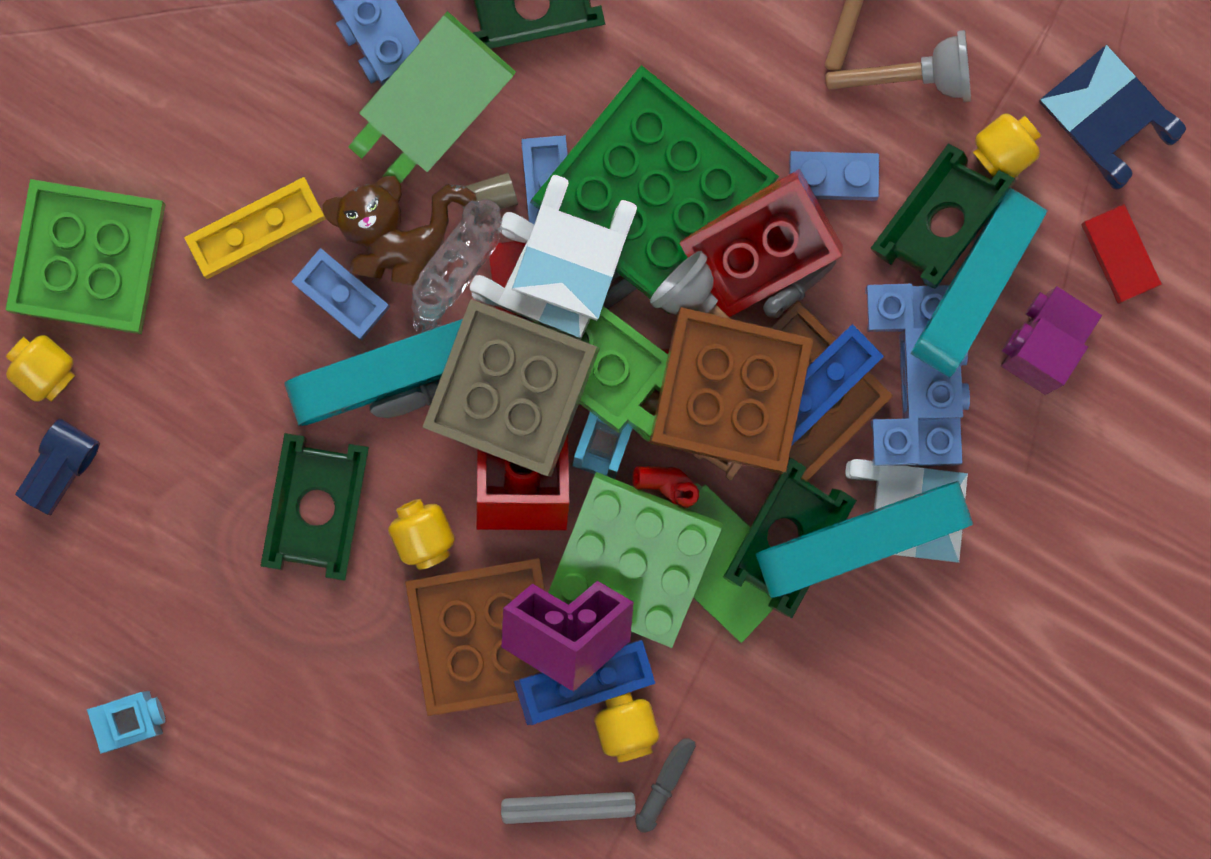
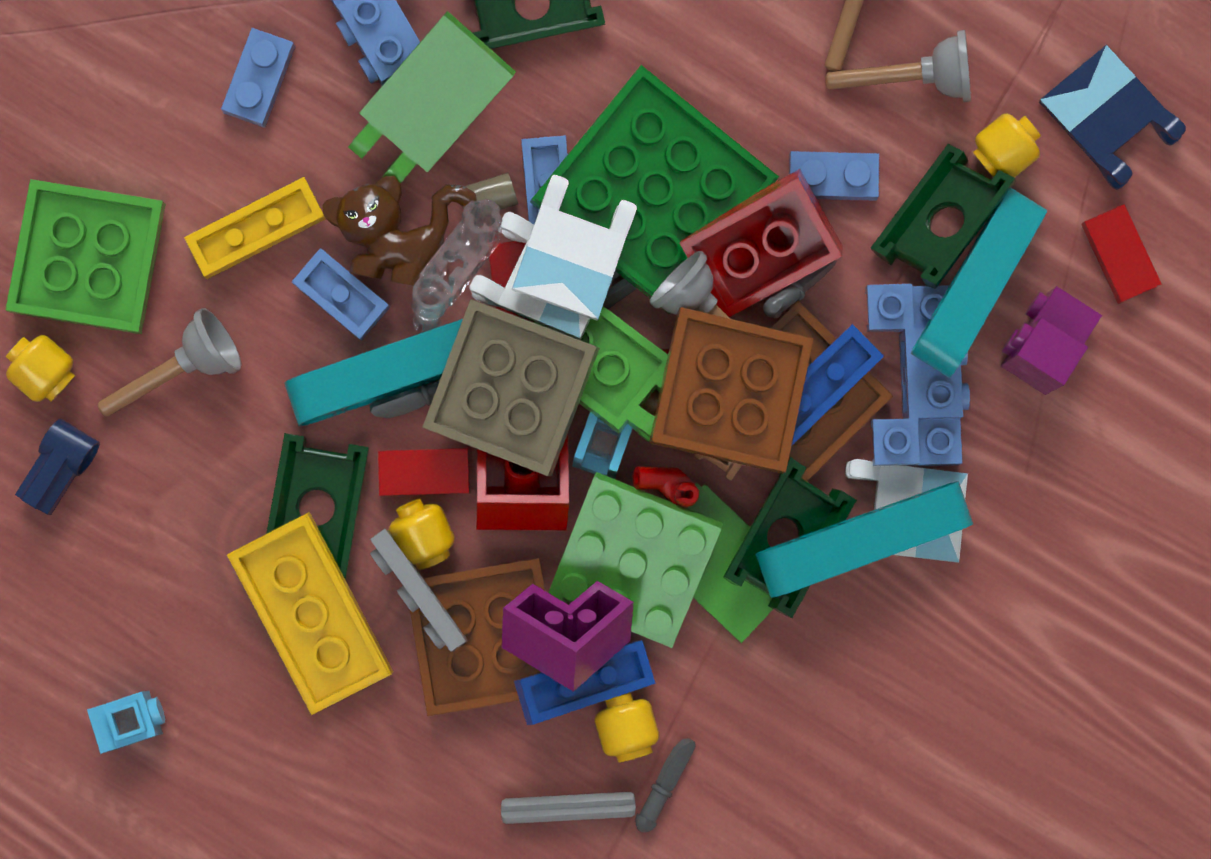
(204, 348): none -> light grey piece
(258, 77): none -> medium blue plate
(310, 613): none -> yellow tile
(416, 592): none -> light grey plate
(423, 472): none -> red tile

